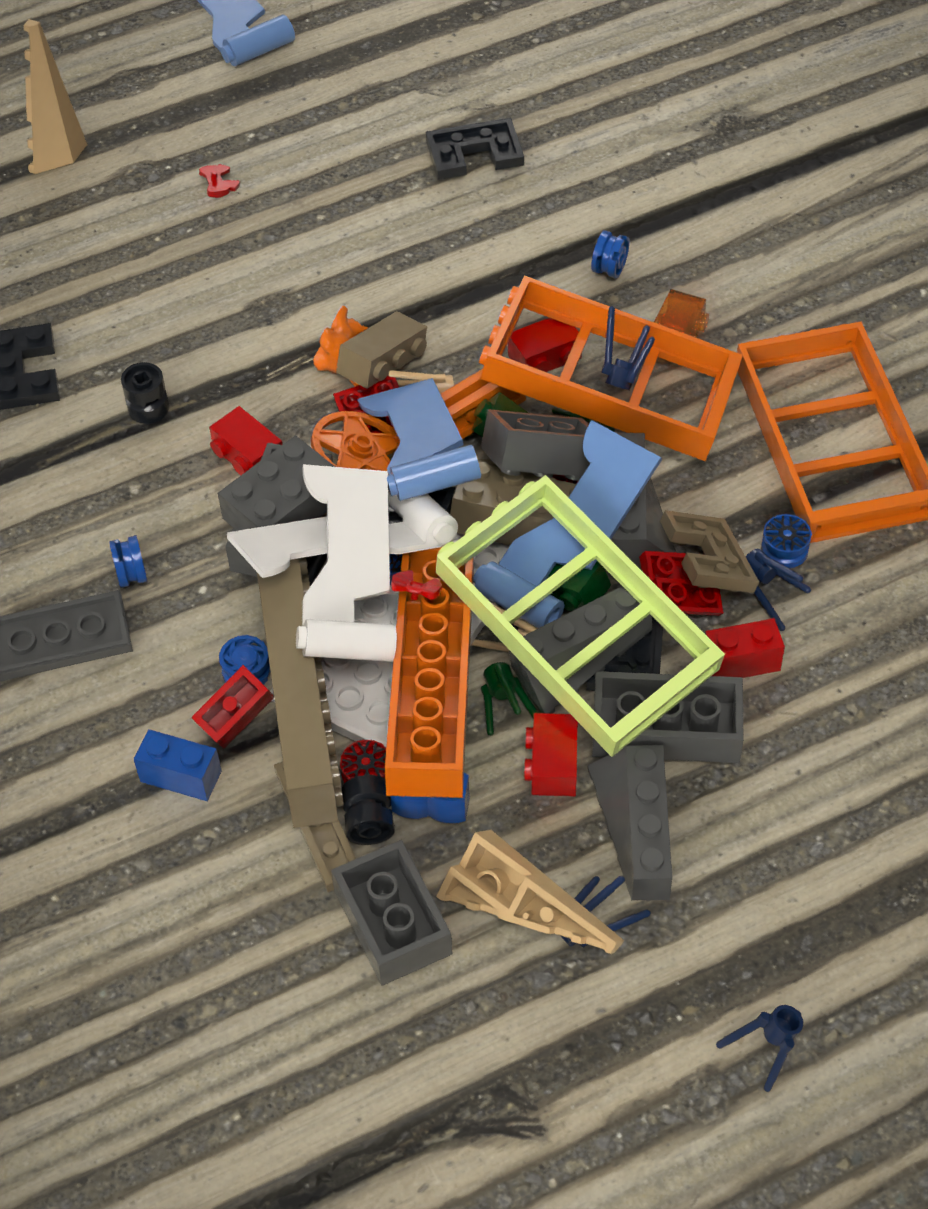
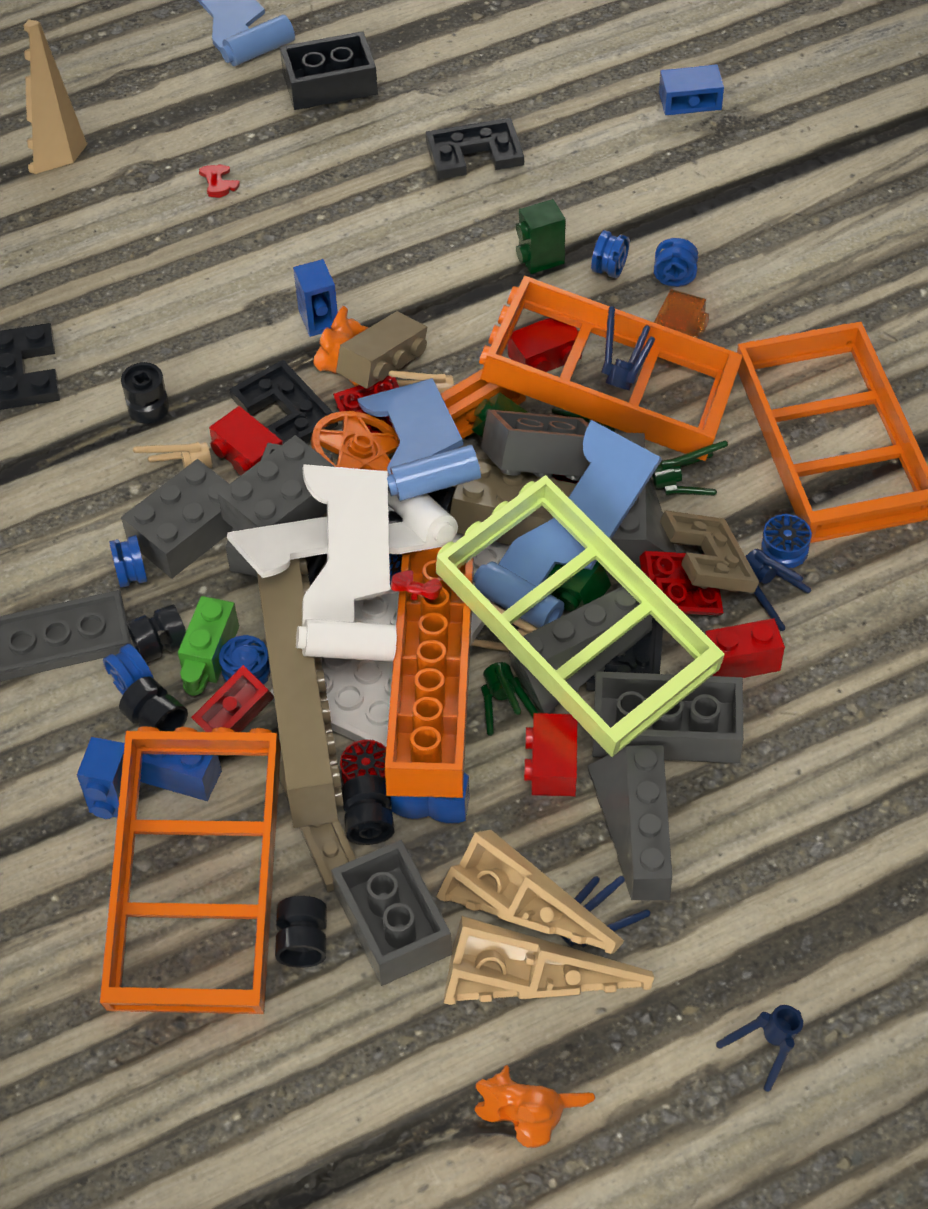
(101, 776): none -> blue brick
(126, 667): none -> blue wheel
(145, 636): none -> black wheel
(151, 706): none -> black wheel
(179, 519): none -> dark grey brick
(186, 452): none -> tan plant
(186, 1000): none -> orange window
(209, 629): none -> bright green brick
(291, 393): none -> black plate
(300, 933): none -> black wheel
(315, 296): none -> blue brick
(329, 70): none -> black brick
(506, 963): none -> tan wedge
(529, 1107): none -> orange animal
(541, 236): none -> dark green brick
(670, 472): none -> dark green plant
(676, 263): none -> blue wheel
(691, 89): none -> blue brick

